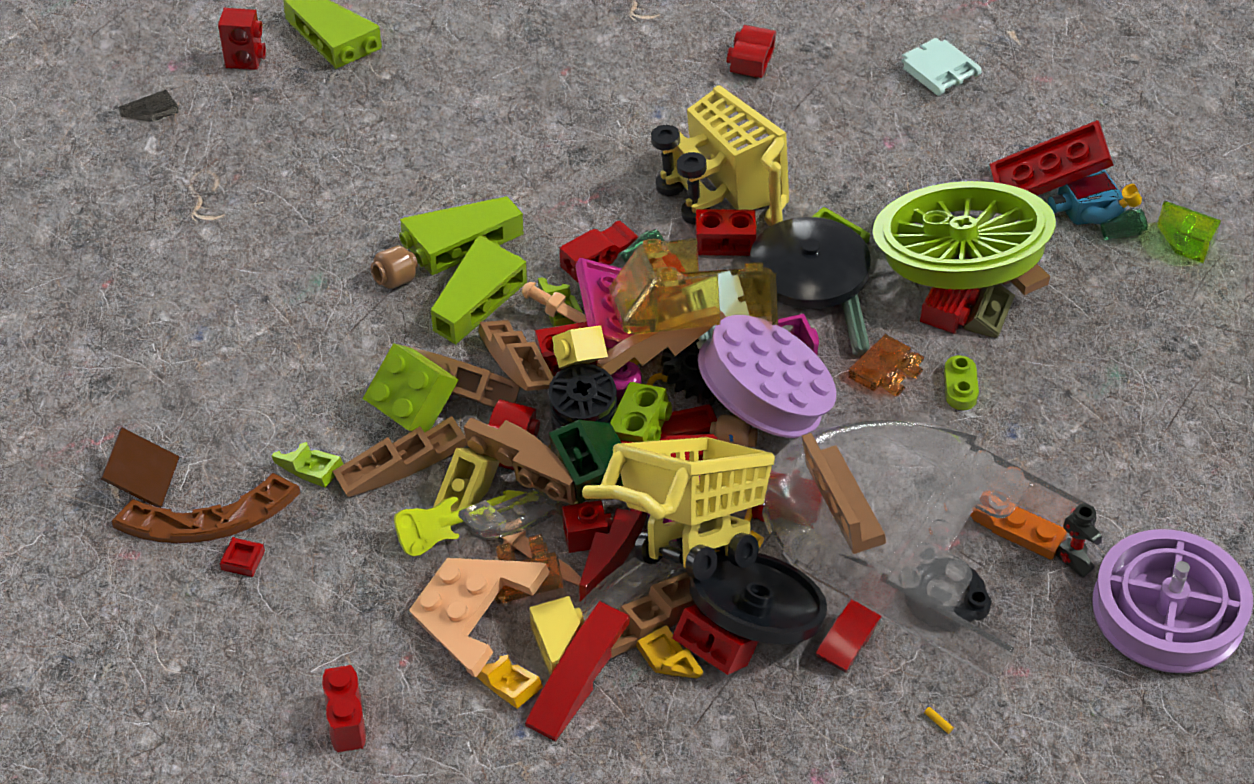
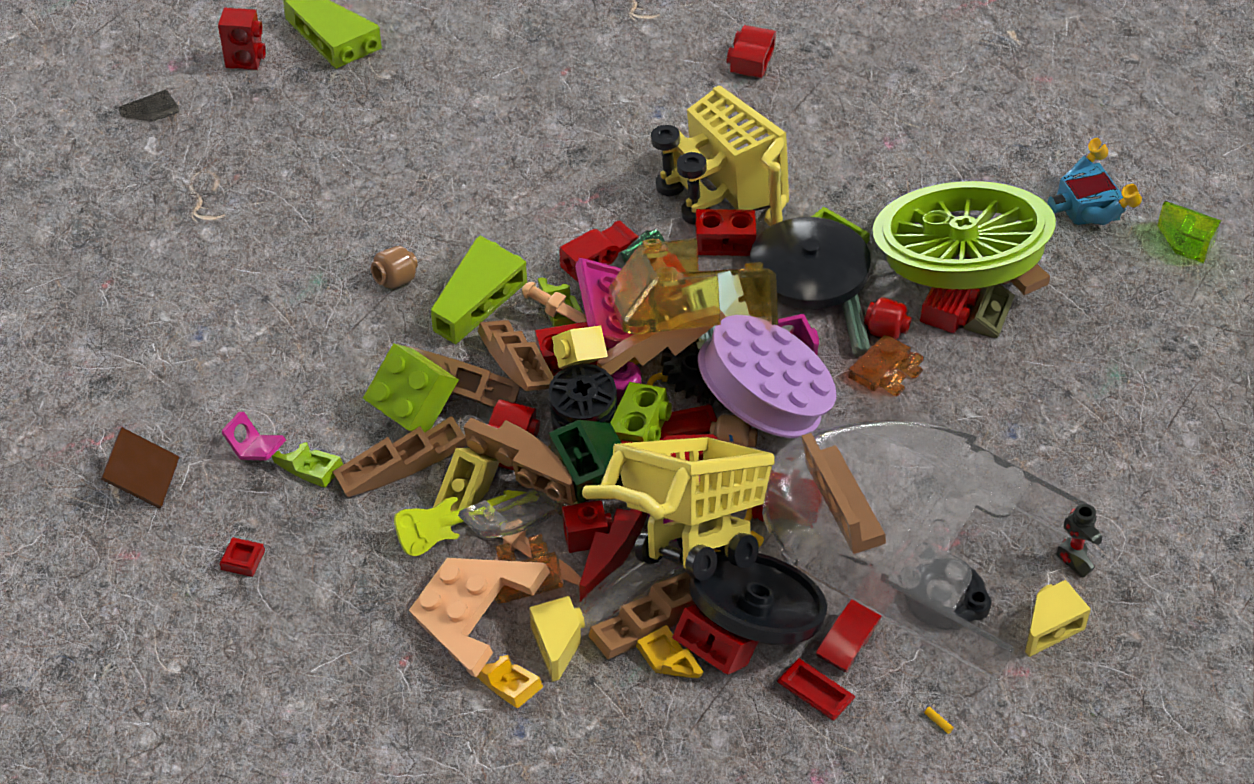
(210, 522): dark orange tile -> none
(255, 445): none -> dark pink bracket
(344, 708): red brick -> none
(445, 235): lime slope -> none
(576, 671): red slope -> none
(816, 689): none -> red tile
(887, 318): none -> red head
(939, 65): light aqua plate -> none
(961, 382): lime plate -> none
(1025, 530): orange hinge -> none
(1055, 161): red tile -> none
(1056, 616): none -> light yellow slope
(1127, 224): clear green cone -> none
(1172, 601): lavender wheel -> none

